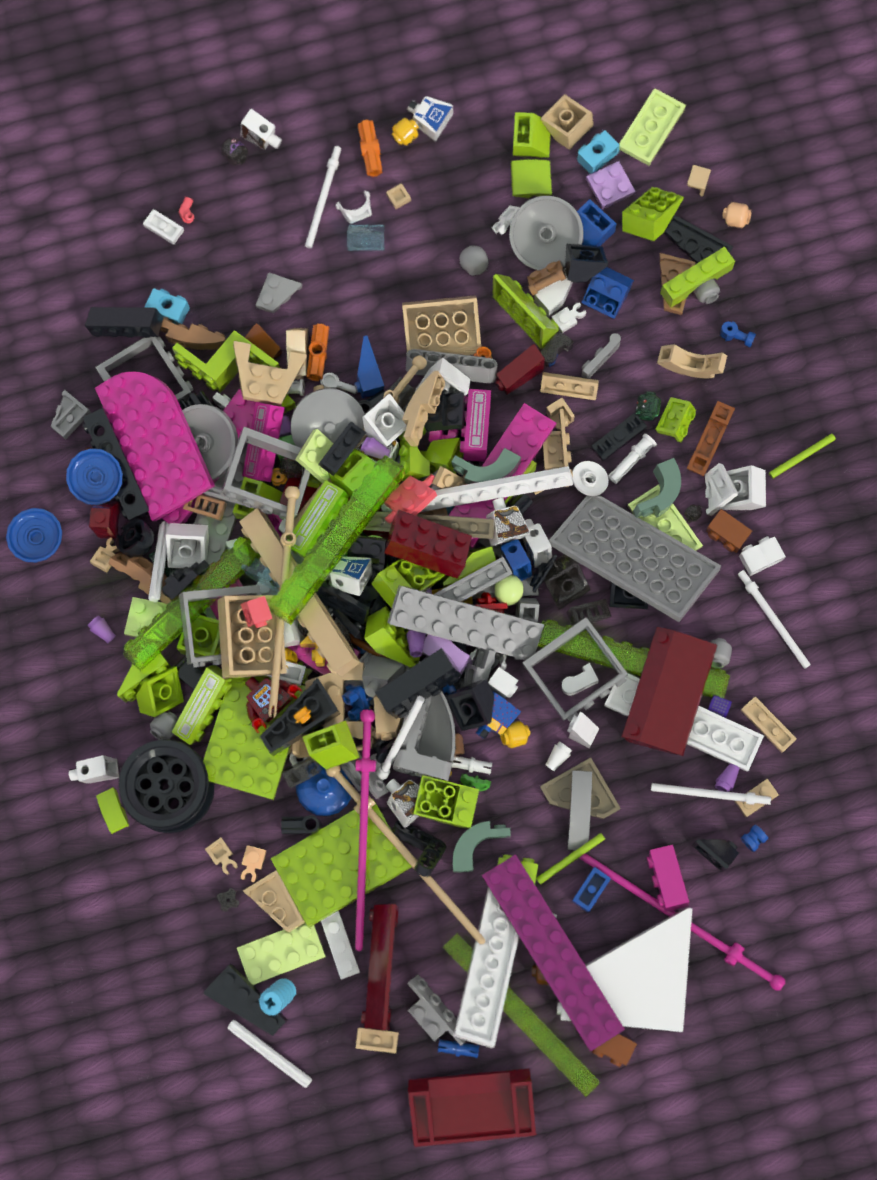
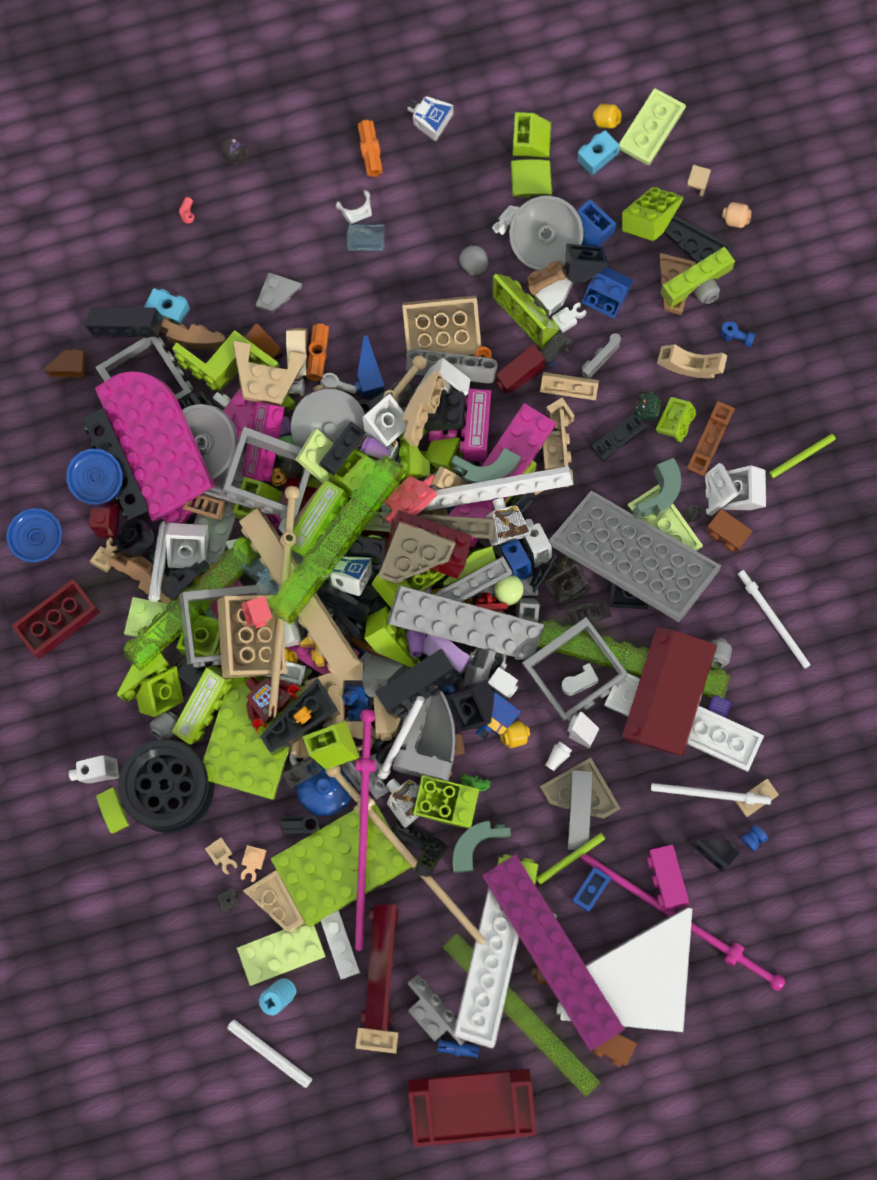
(55, 619): none -> dark red brick
(68, 364): none -> reddish brown slope
(68, 415): light grey wing -> none
(101, 629): medium lavender cone -> none
(163, 227): white plate -> none
(242, 998): black wing -> none
(259, 131): white torso -> none
(332, 166): white bar -> none
(398, 196): tan plate -> none
(405, 131): yellow head -> none
(414, 552): none -> dark tan plate
(472, 764): white pin -> none
(567, 121): tan slope -> none
(594, 473): white dish -> none
(607, 116): none -> yellow head
(610, 185): lavender plate -> none
(637, 452): white pin -> none
(727, 778): medium lavender cone -> none
(762, 555): white brick -> none
(768, 724): tan plate -> none

